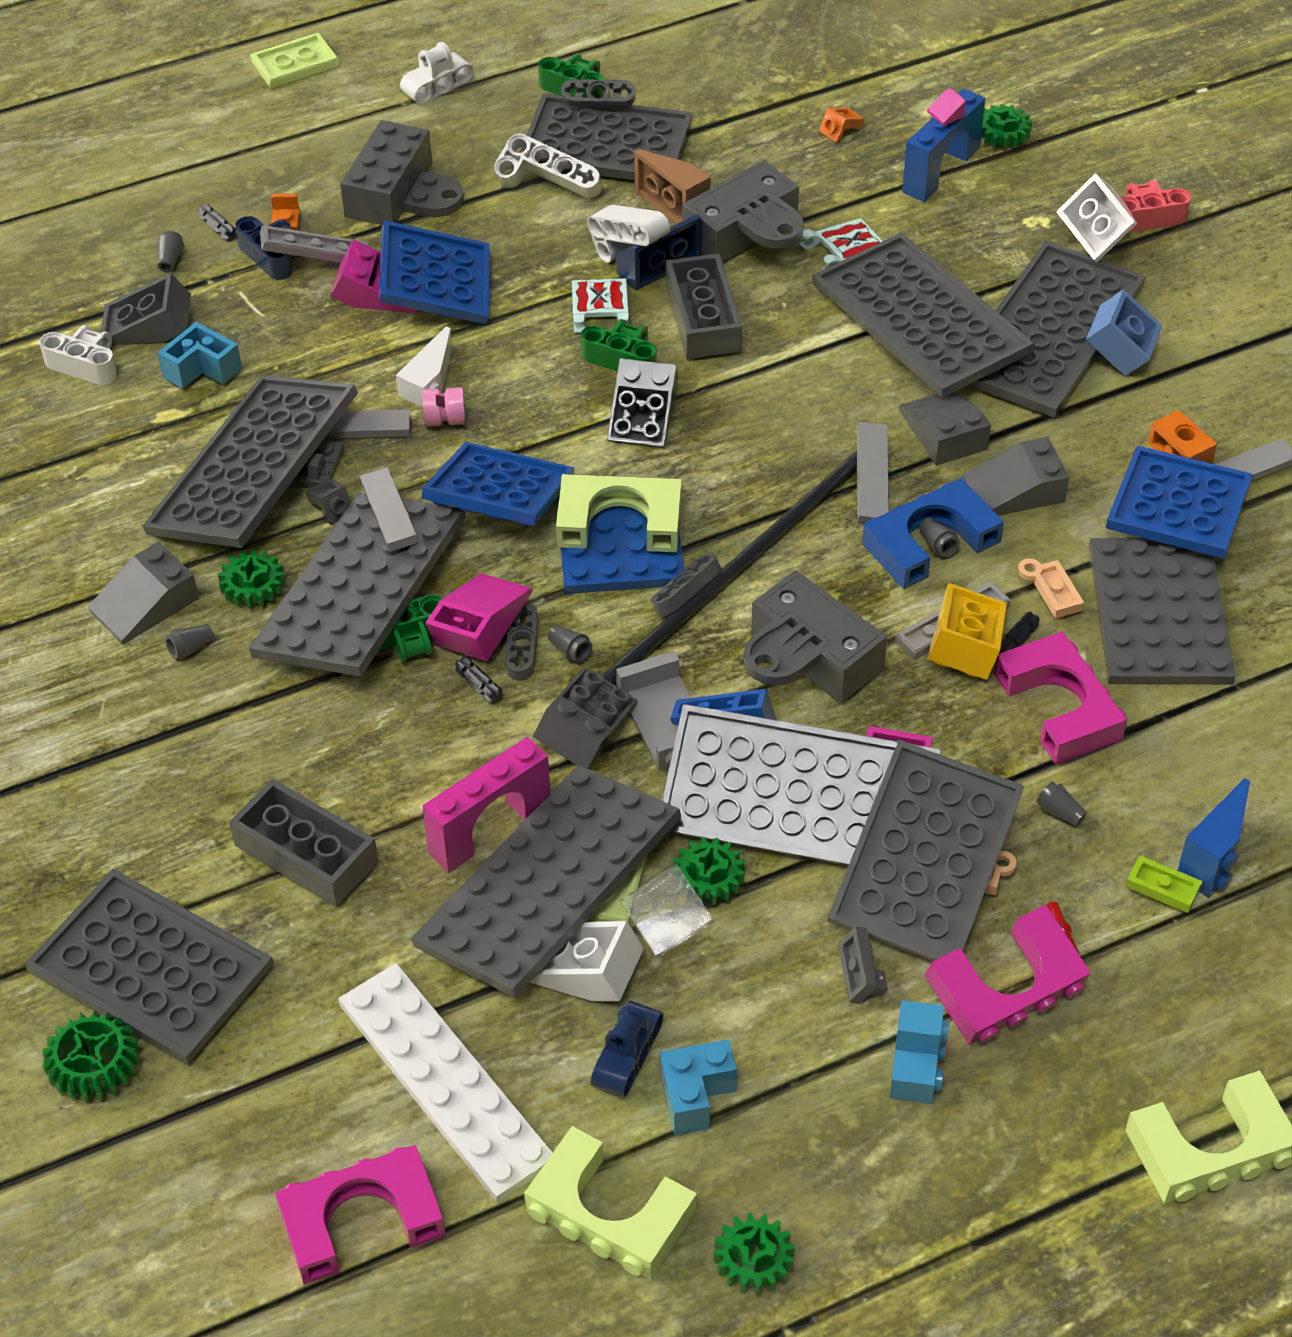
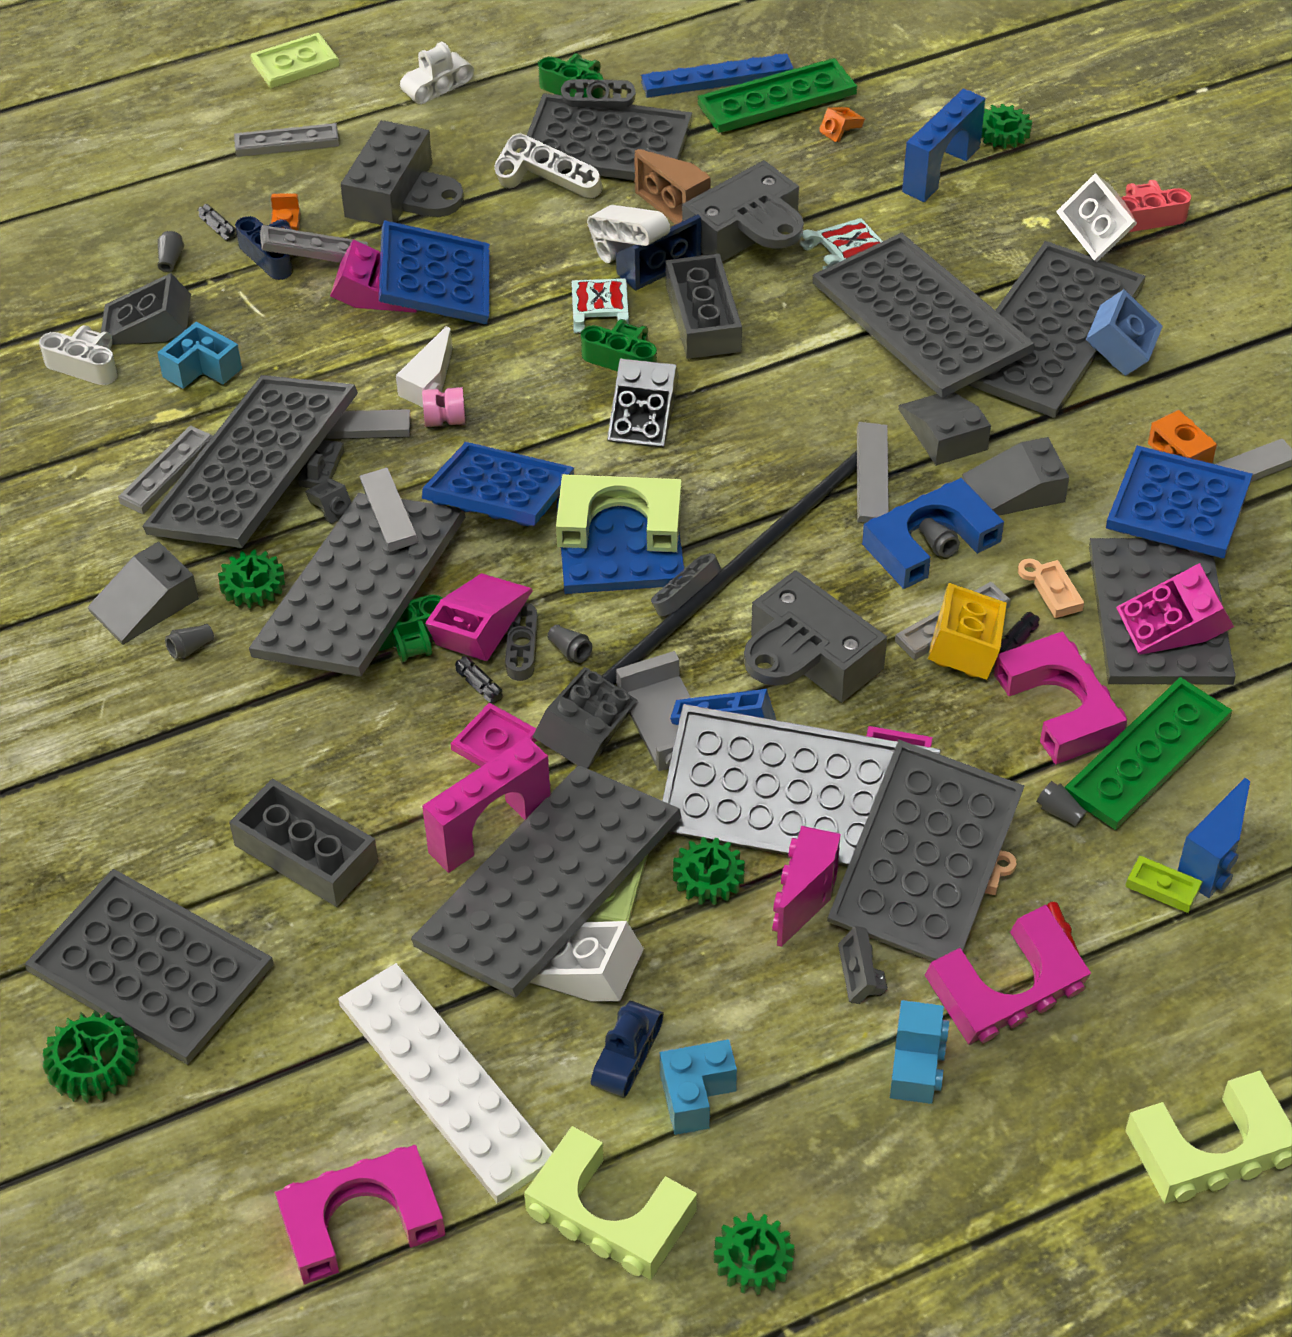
(164, 470): none -> light grey tile
(286, 140): none -> light grey tile
(490, 735): none -> dark pink tile
(666, 911): clear plate -> none
(713, 75): none -> blue plate
(776, 95): none -> green plate
(806, 880): none -> dark pink slope
(948, 107): slope -> none
(1148, 752): none -> green plate
(1175, 613): none -> dark pink slope

